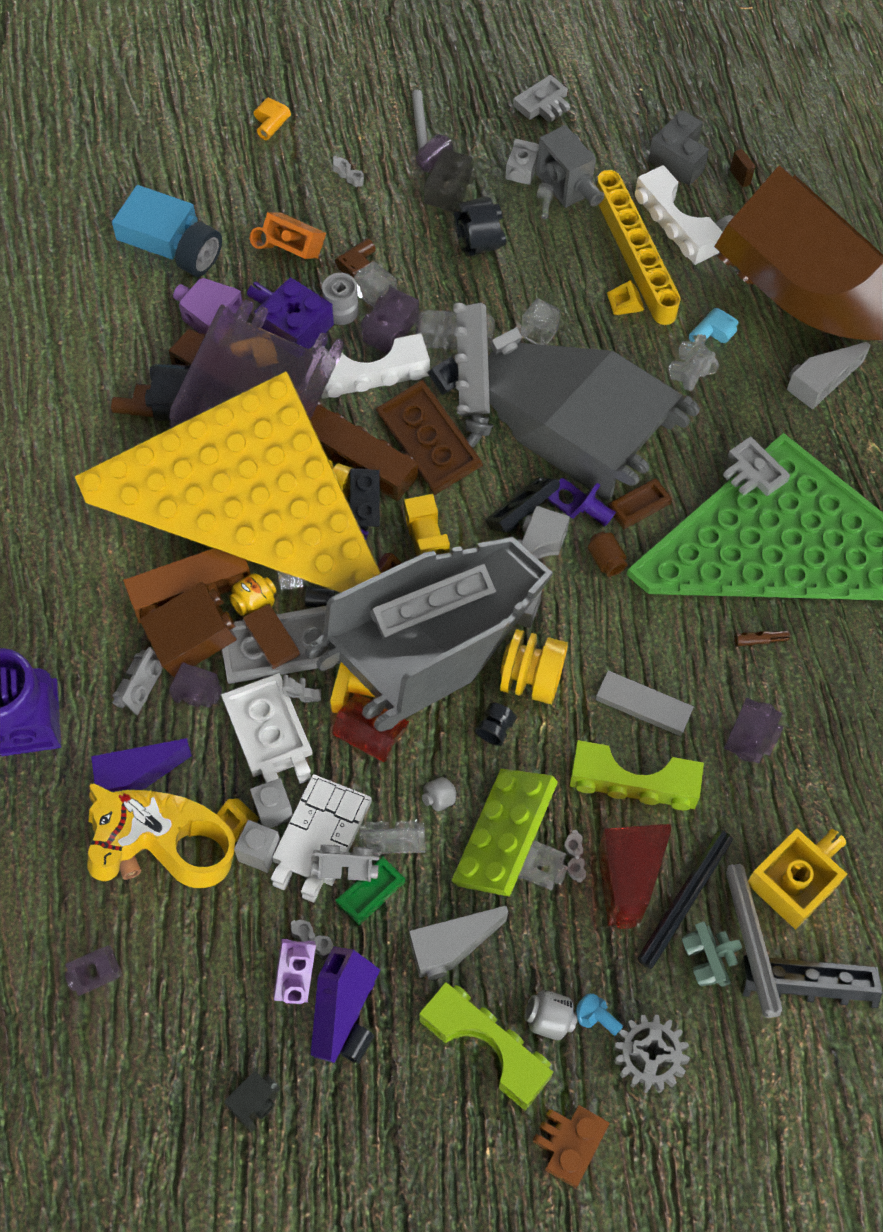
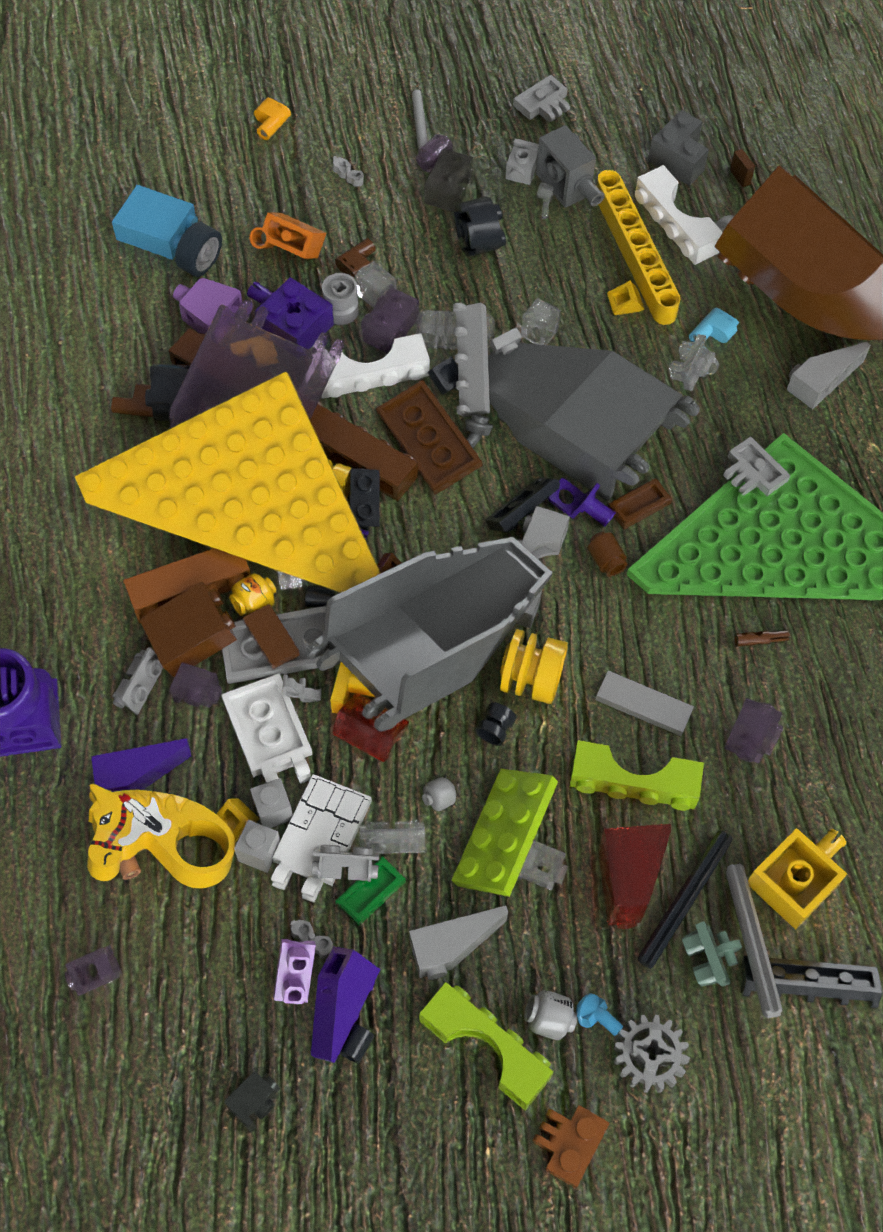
(423, 526): yellow piece -> none
(432, 601): light grey hinge -> none
(574, 849): light grey piece -> none

